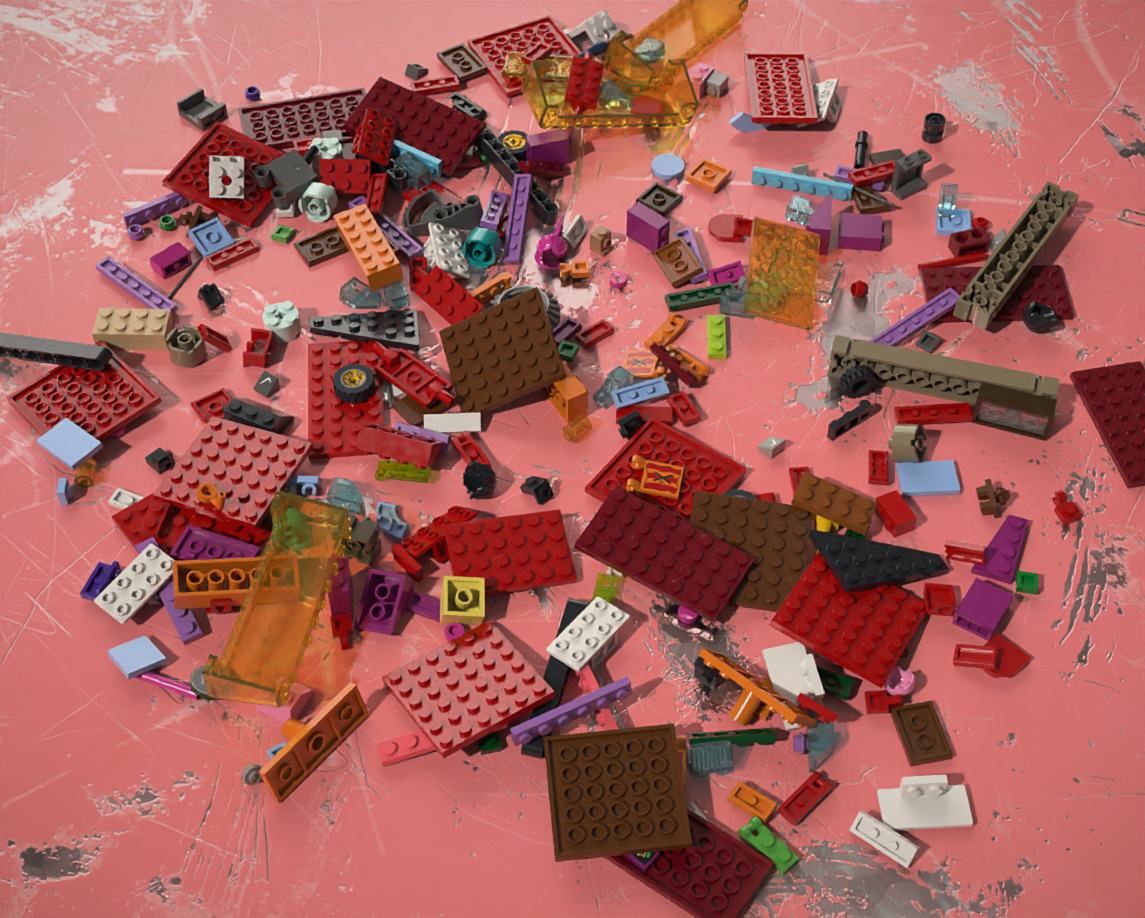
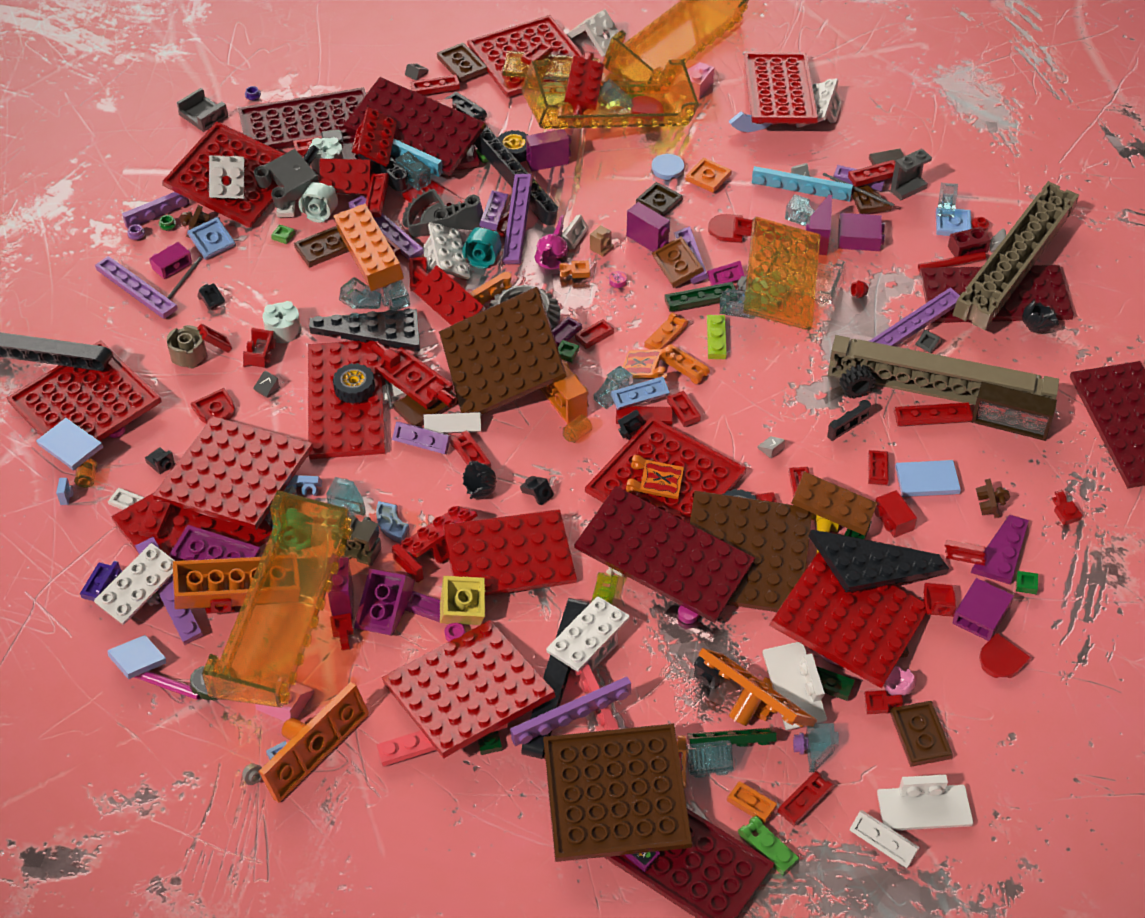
(133, 328): tan brick -> none
(211, 497): orange plate -> none
(232, 254): red tile -> none
(256, 415): black slope -> none
(397, 471): clear neon green plate -> none
(398, 445): red slope -> none
(542, 168): dark red plate -> none
(601, 47): dark blue piece -> none
(650, 50): clear light blue slope -> none
(672, 363): dark red plate -> none
(716, 84): light grey brick -> none
(823, 713): red plate -> none
(861, 146): black pin -> none
(908, 443): dark tan brick -> none
(933, 128): black wheel -> none
(975, 656): red tile -> none

